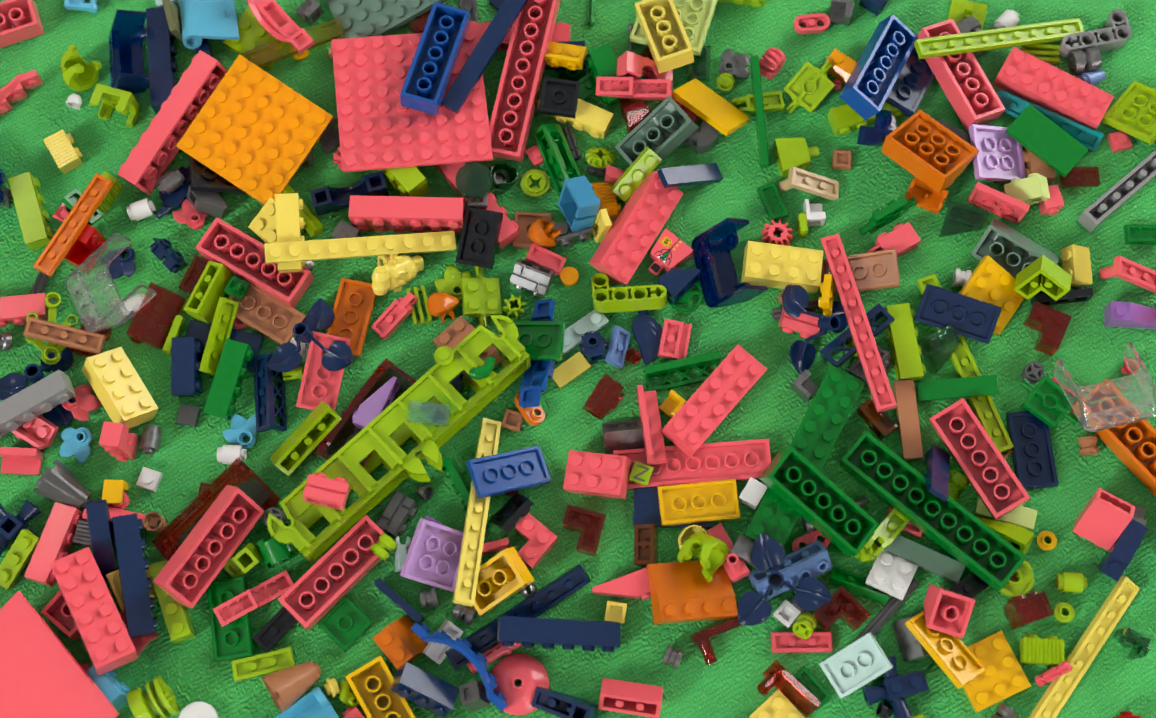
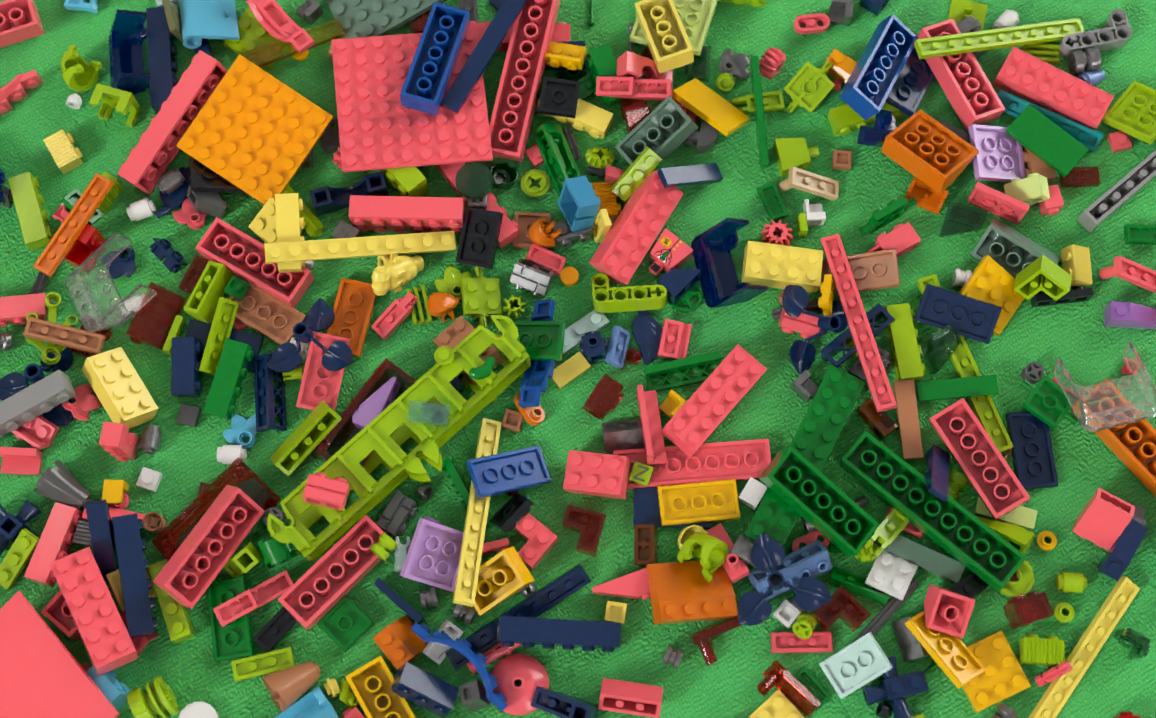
(74, 445): medium azure plate -> none
(1051, 325): clear red brick -> none
(1088, 445): nougat wheel -> none

